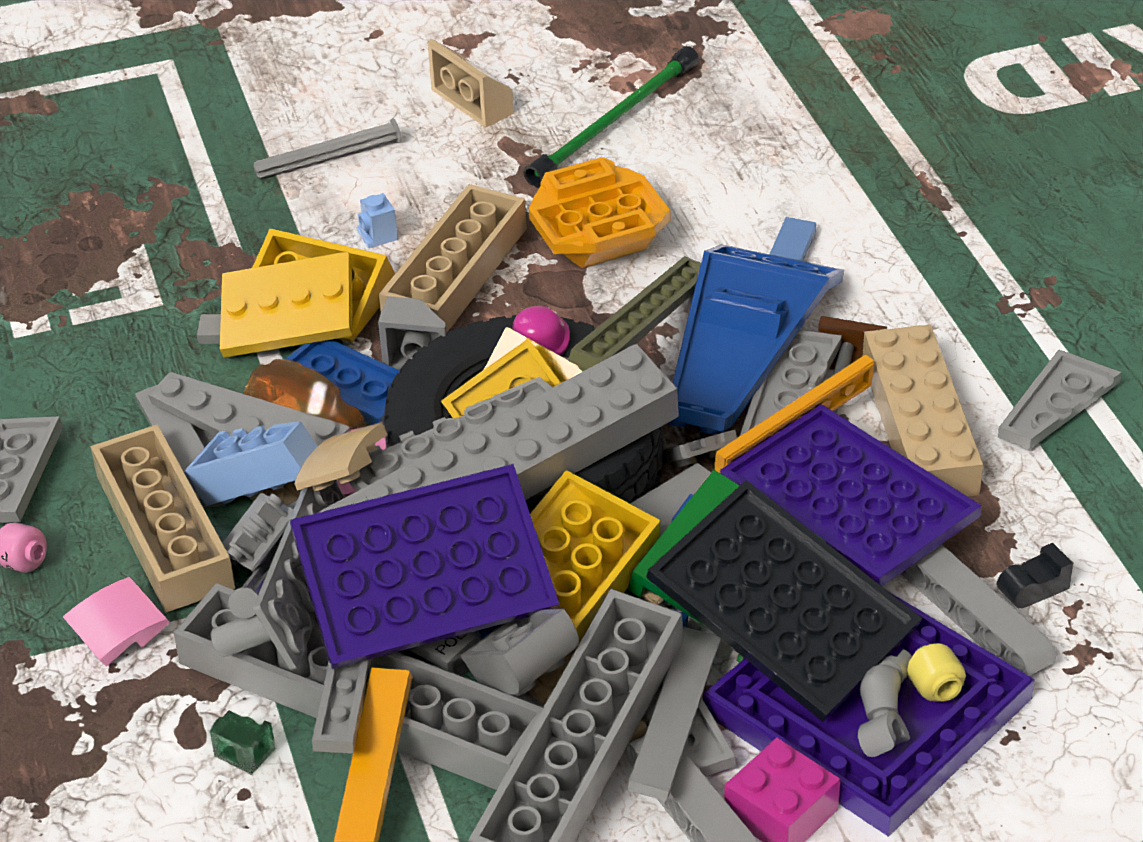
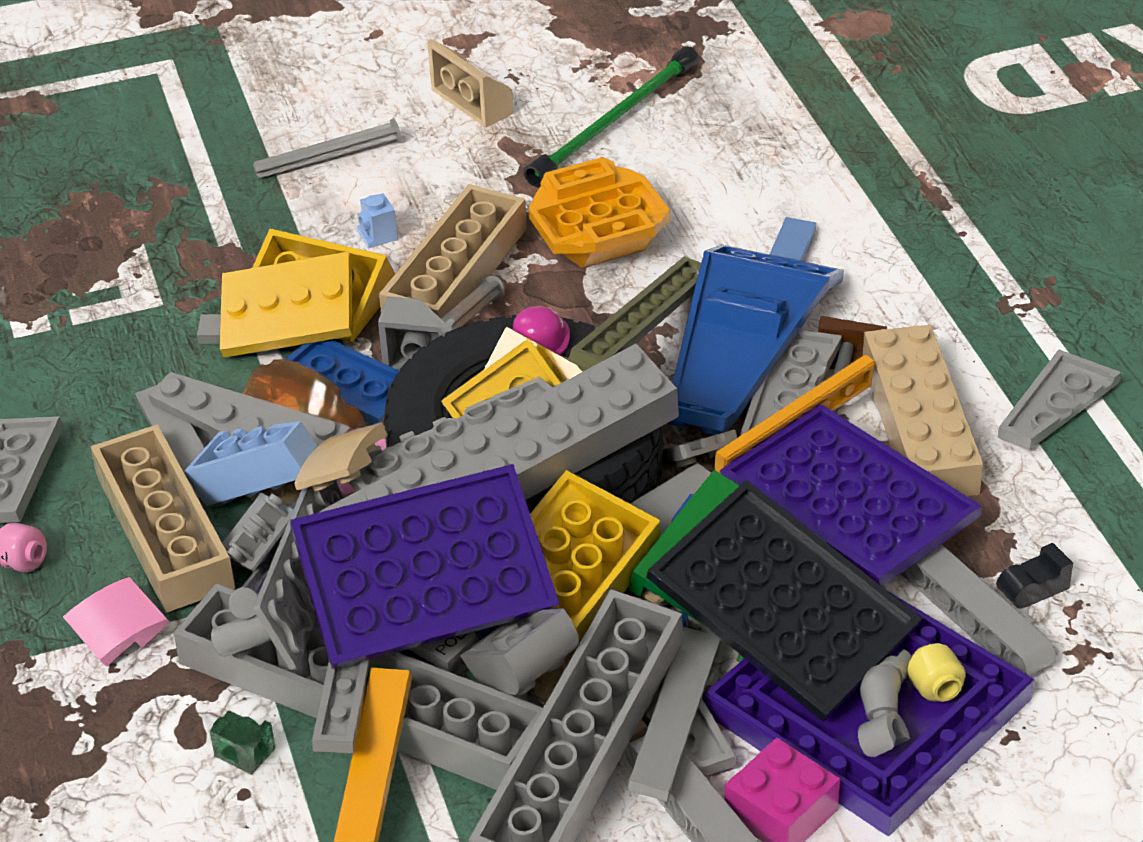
(490, 289): none -> light grey axle

